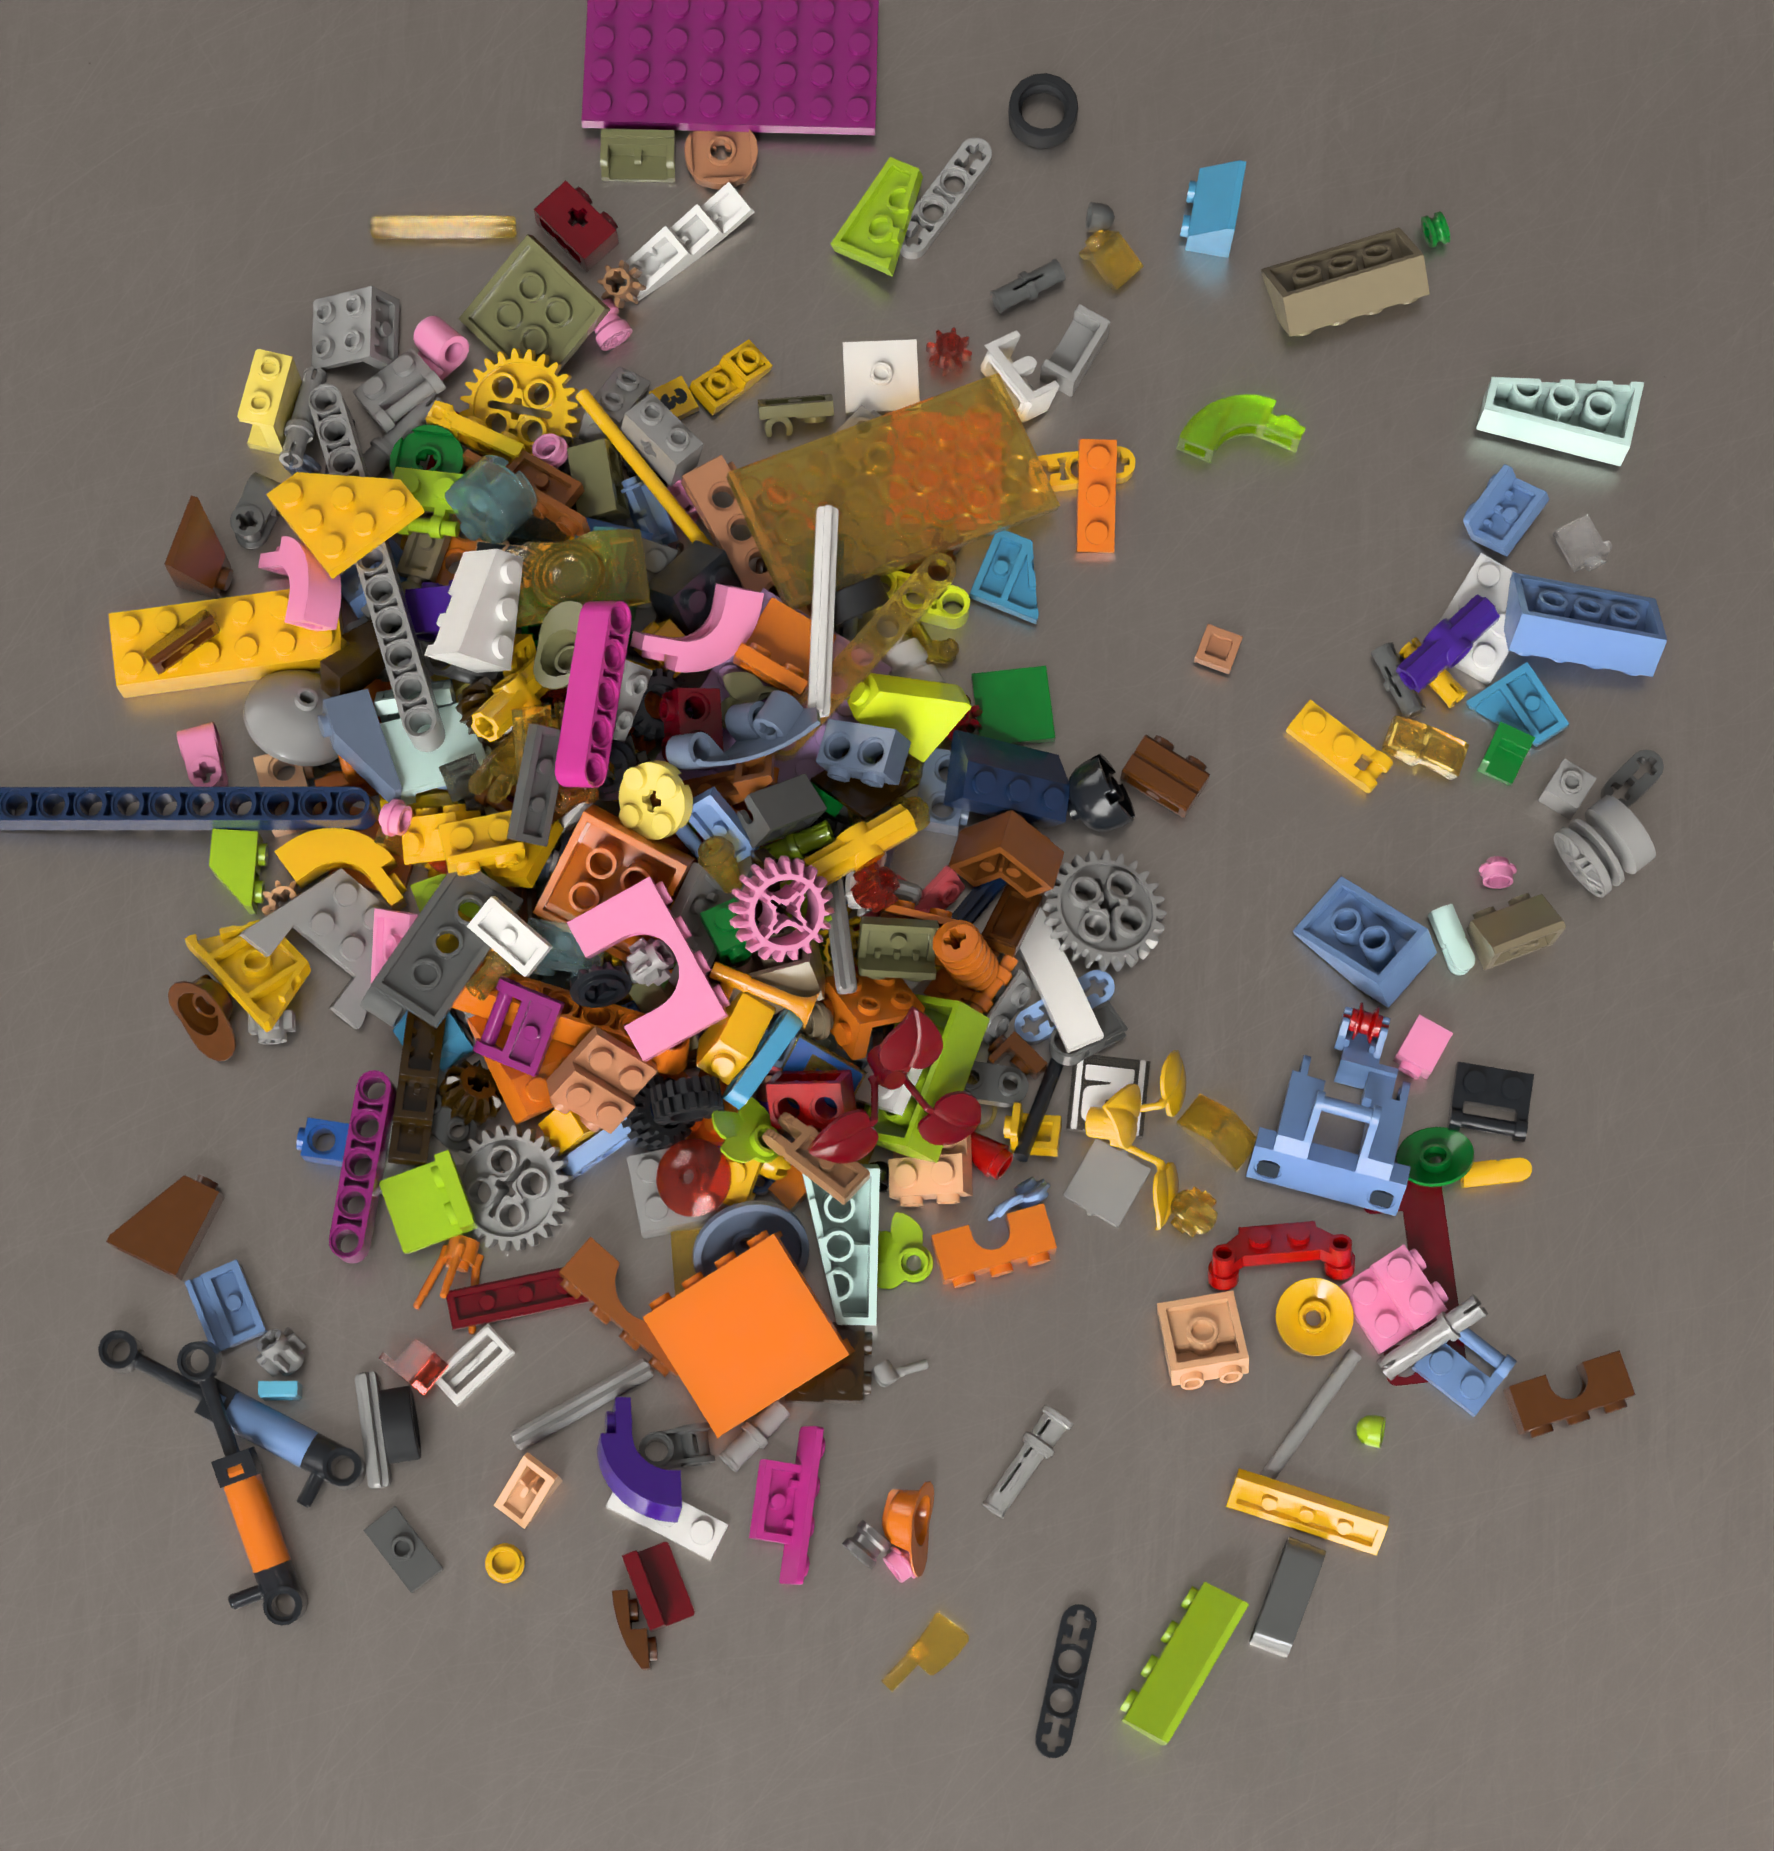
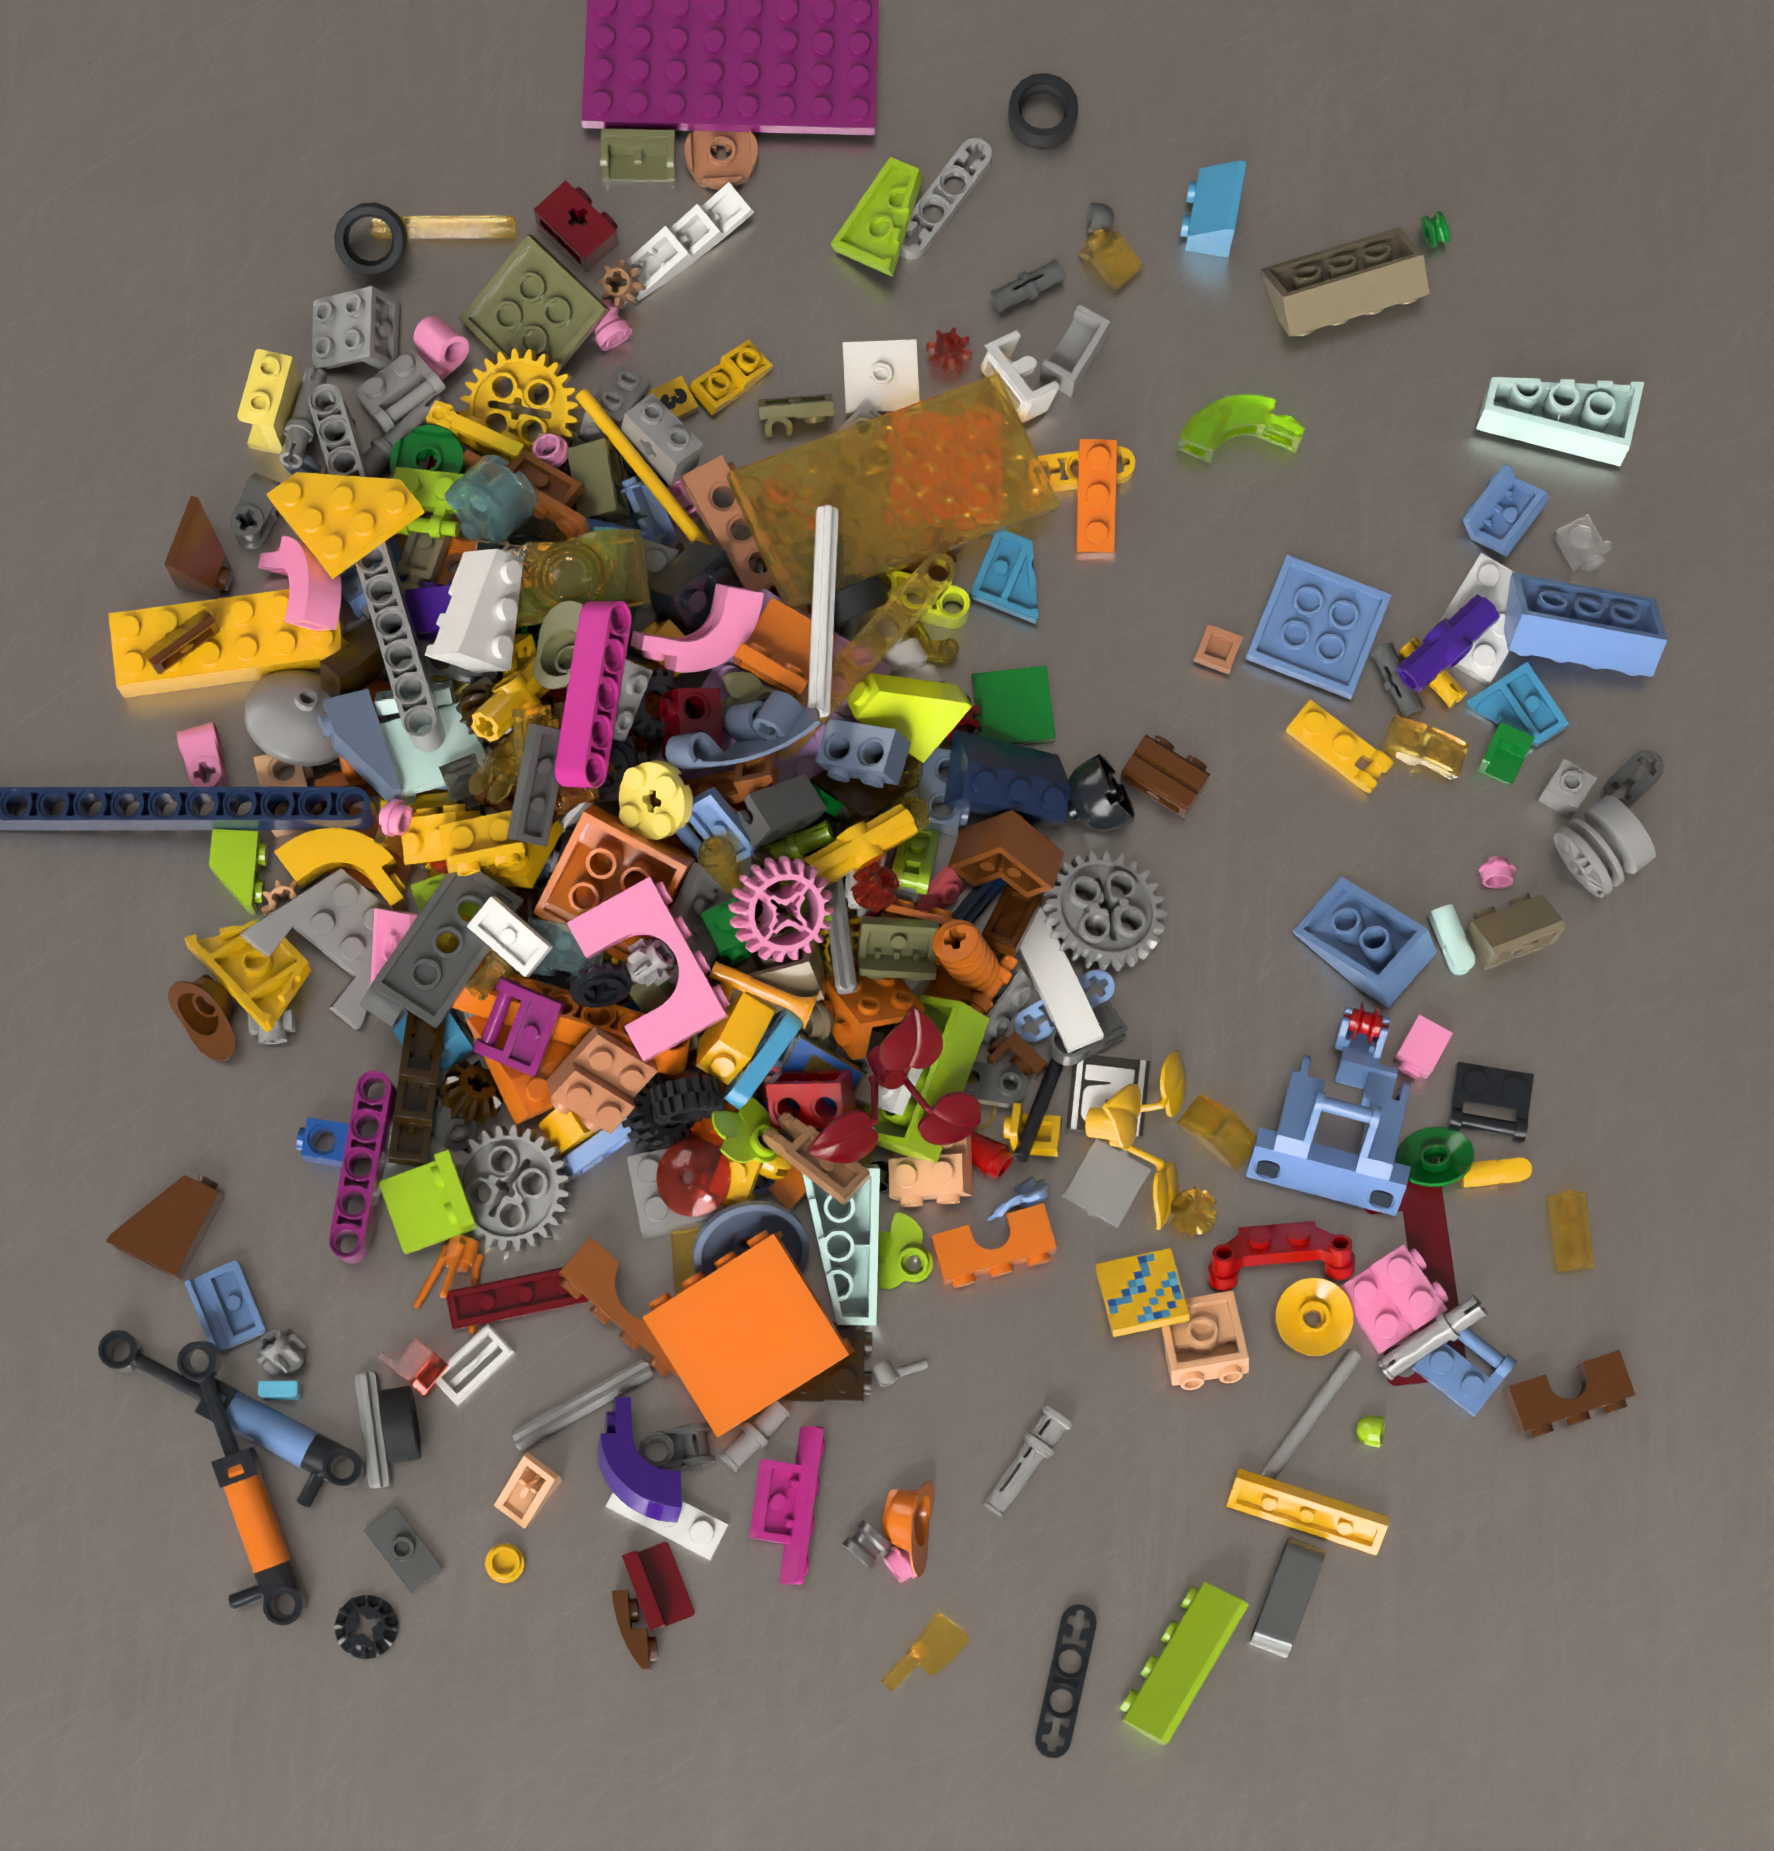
(345, 251): none -> black tyre
(383, 1633): none -> black gear
(915, 860): none -> lime plate
(1142, 1292): none -> tile
(1318, 626): none -> medium blue plate
(1570, 1231): none -> clear yellow hinge

